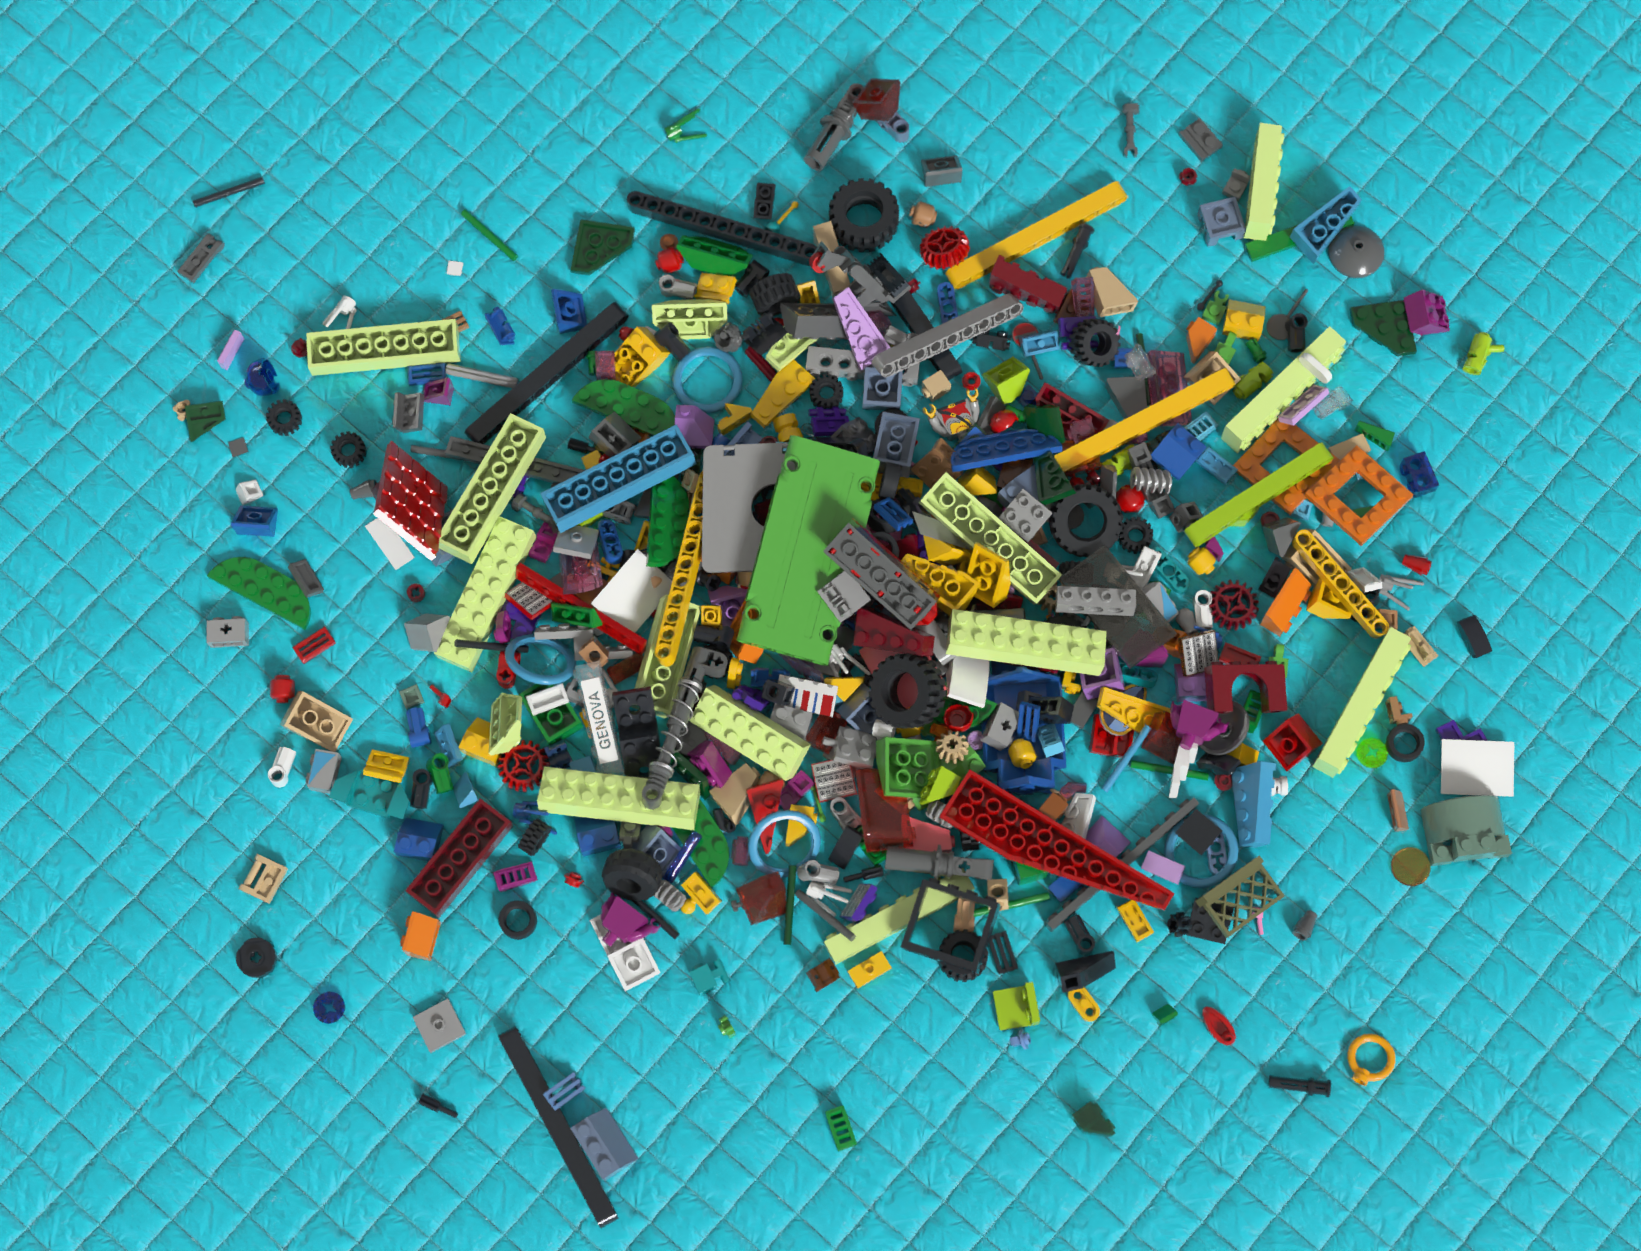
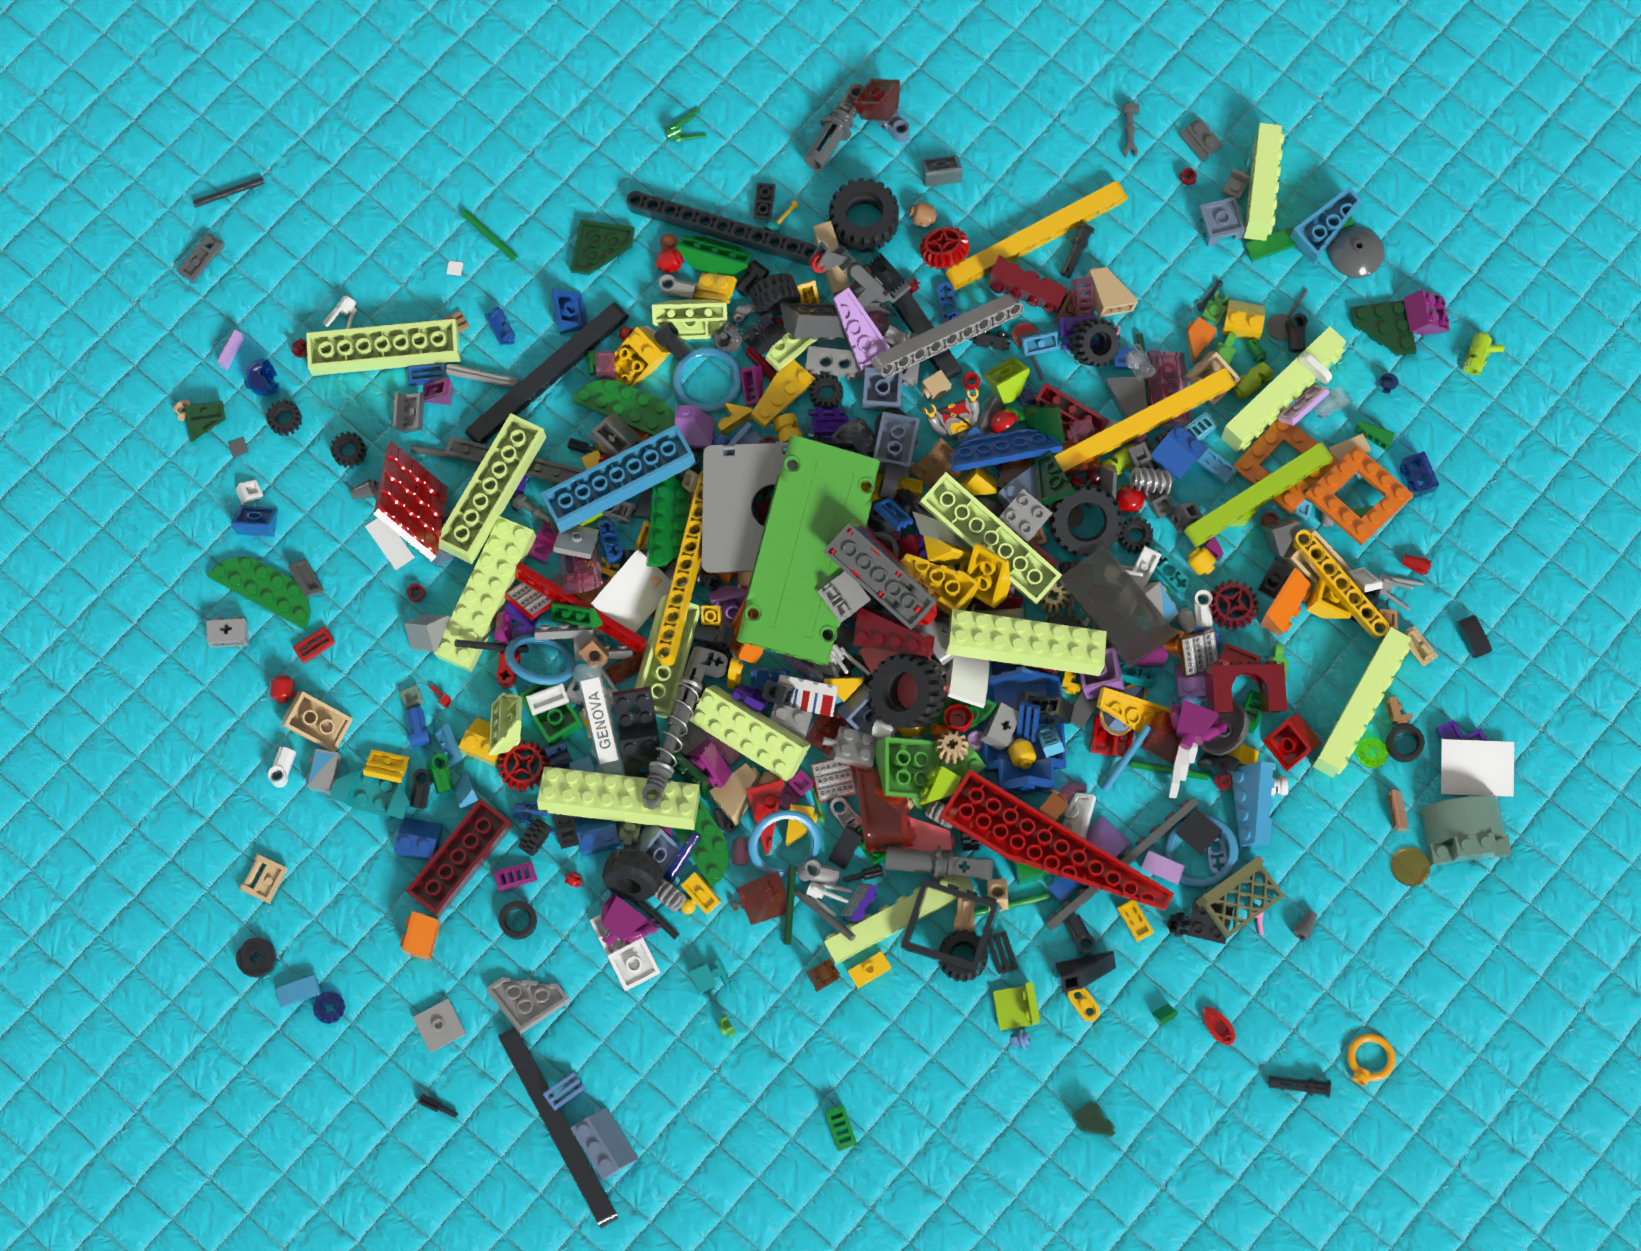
(298, 991): none -> dark azure slope
(526, 1001): none -> light grey plate
(566, 830): none -> black slope
(741, 312): none -> light grey arm
(746, 380): none -> magenta slope
(1095, 601): light grey brick -> none
(1388, 382): none -> dark blue plate

